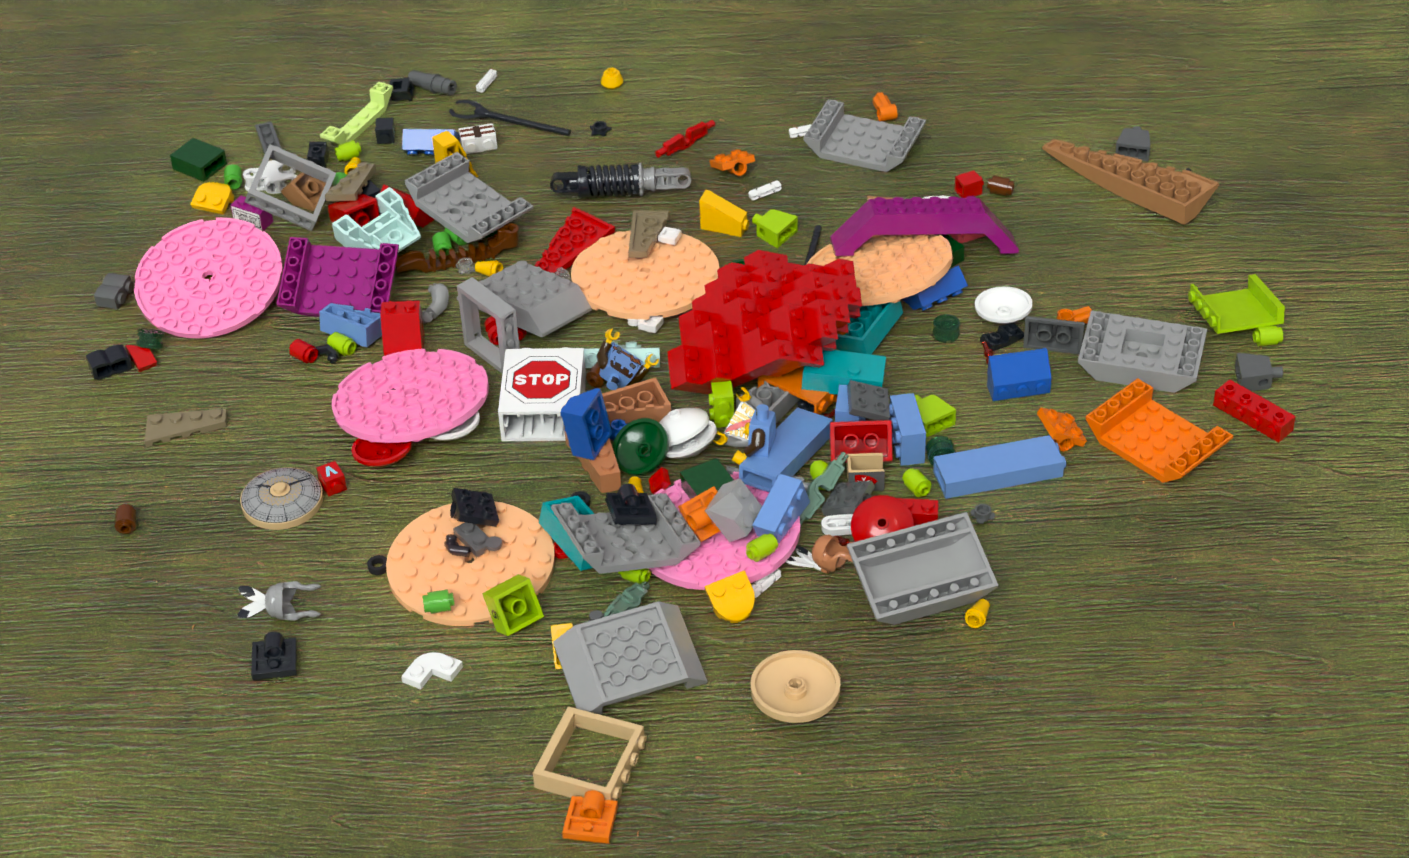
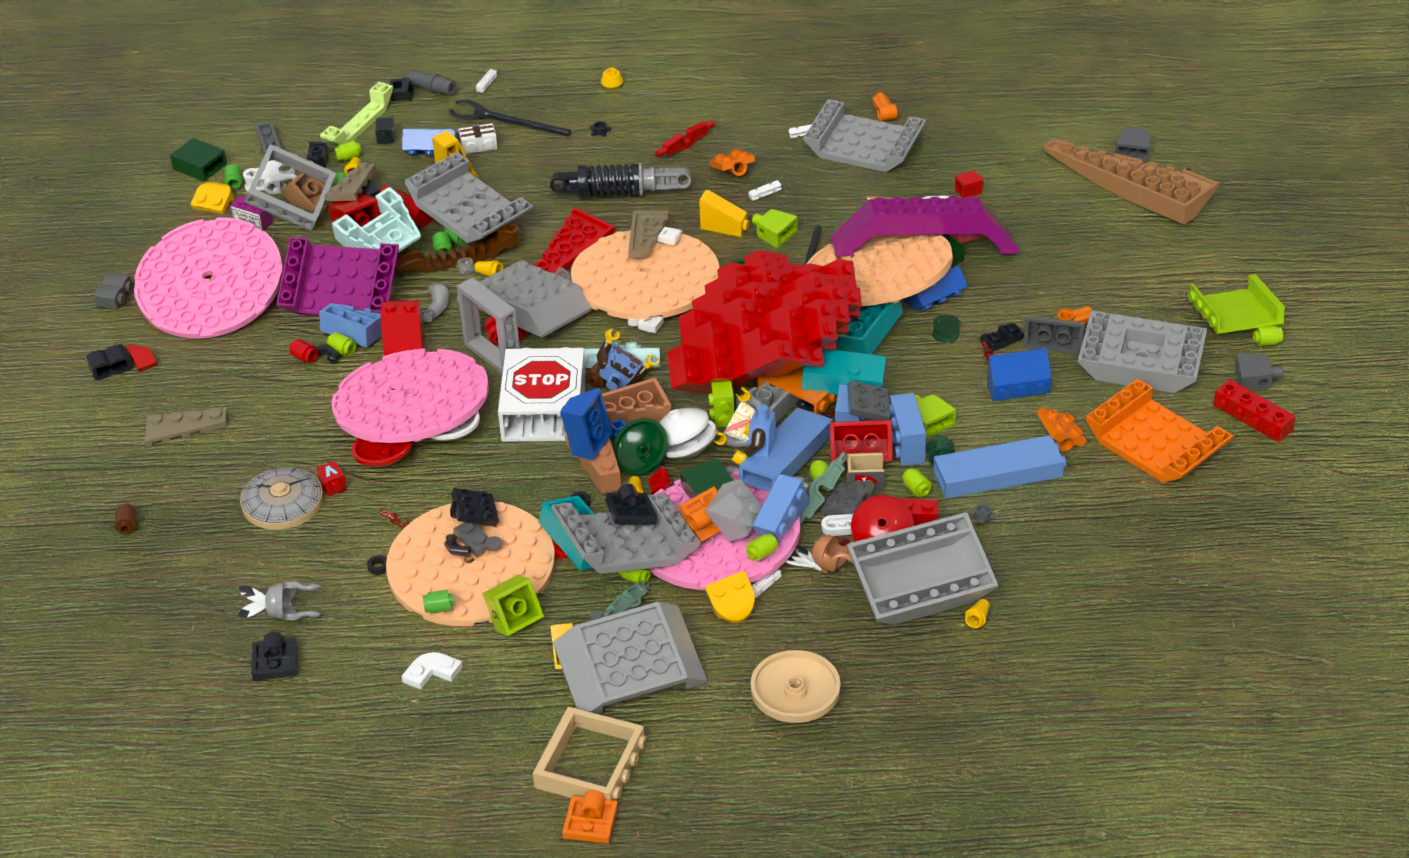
(150, 338): clear green wheel -> none
(393, 518): none -> clear red hand
(1000, 185): reddish brown brick -> none
(1003, 305): white dish -> none

